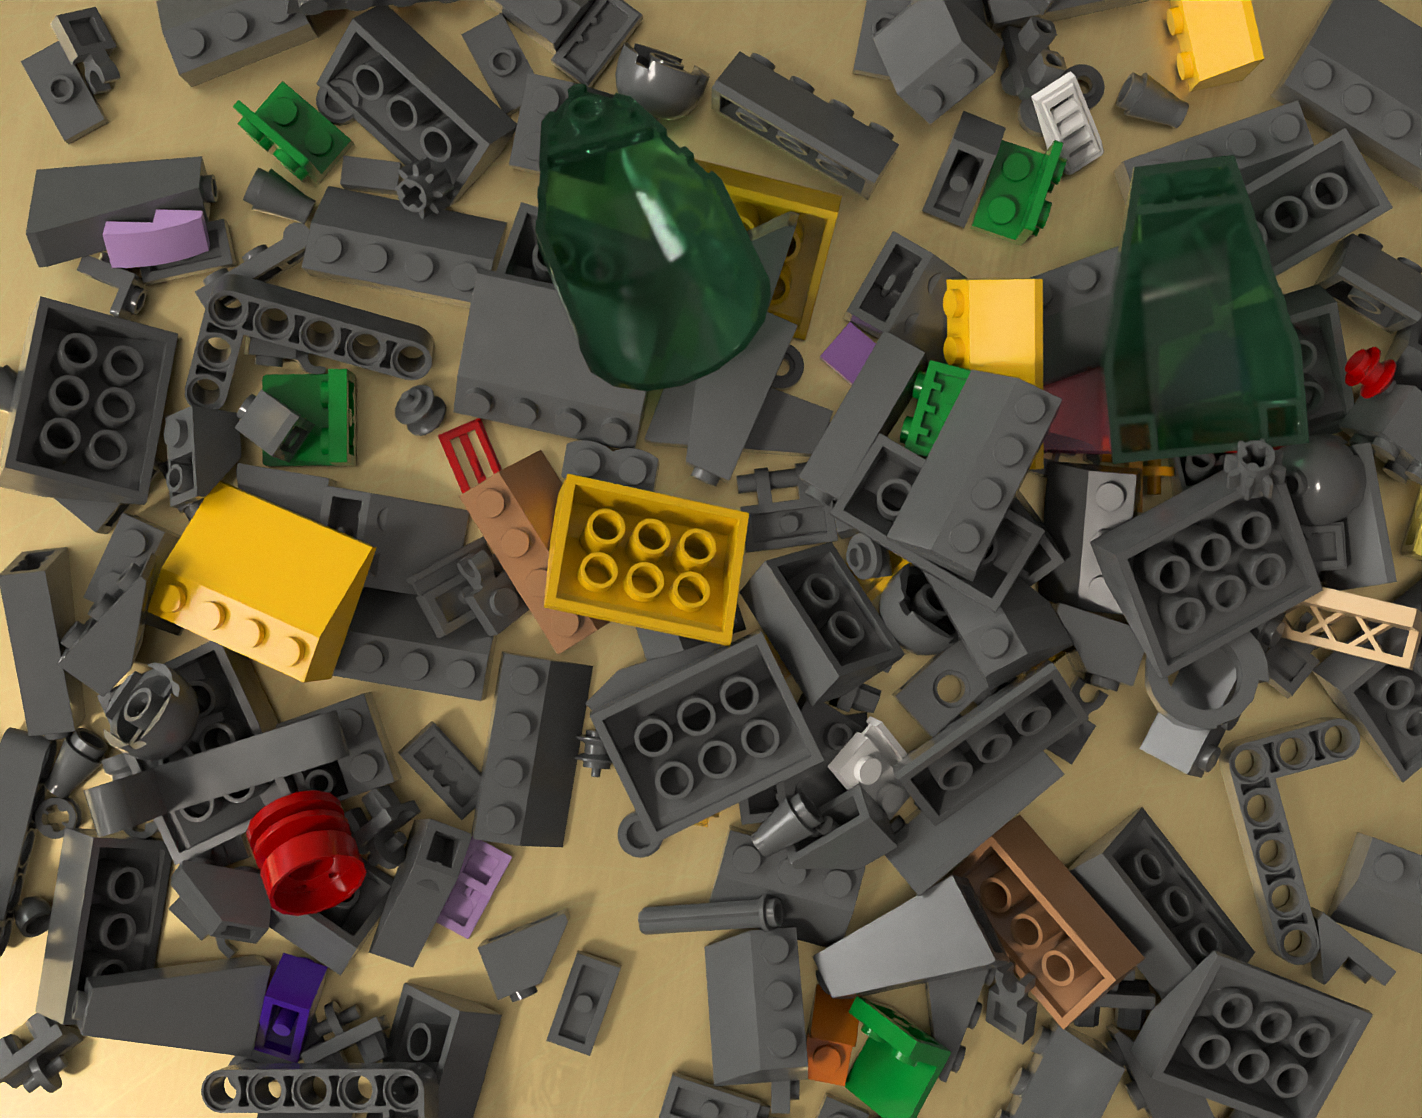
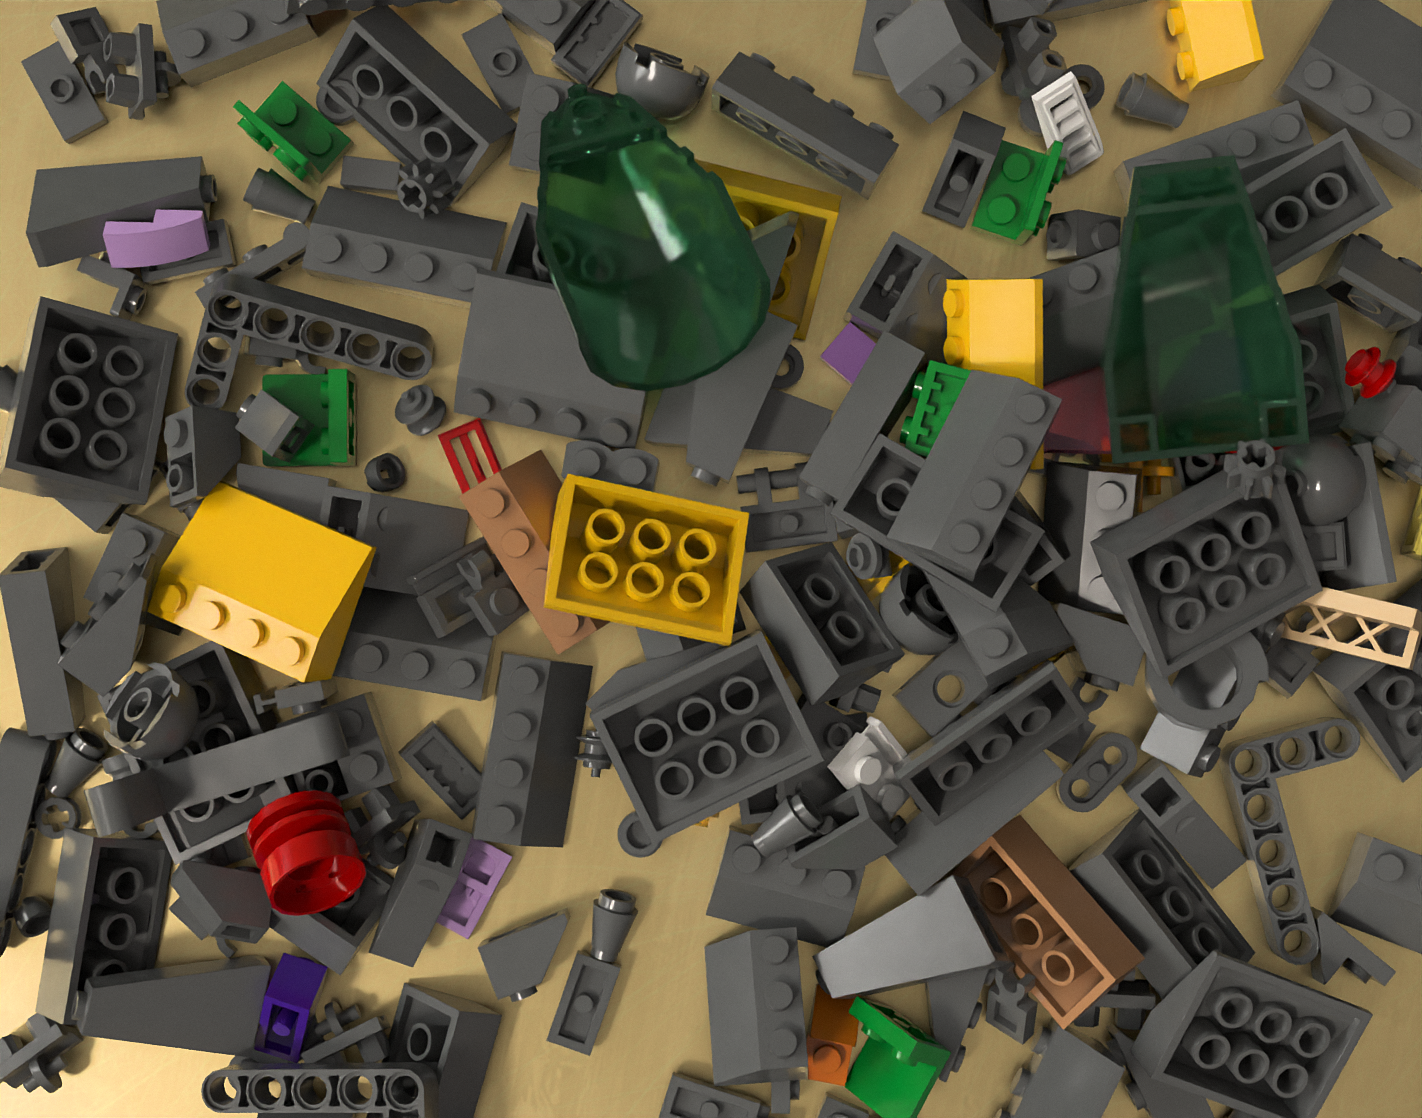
(146, 71): none -> dark grey hips
(298, 695): none -> dark grey plate
(389, 463): none -> dark grey hinge
(611, 923): none -> dark grey cone
(763, 913): dark grey axle -> none
(1081, 234): none -> dark grey bracket
(1096, 772): none -> dark grey plate
(1183, 822): none -> dark grey slope

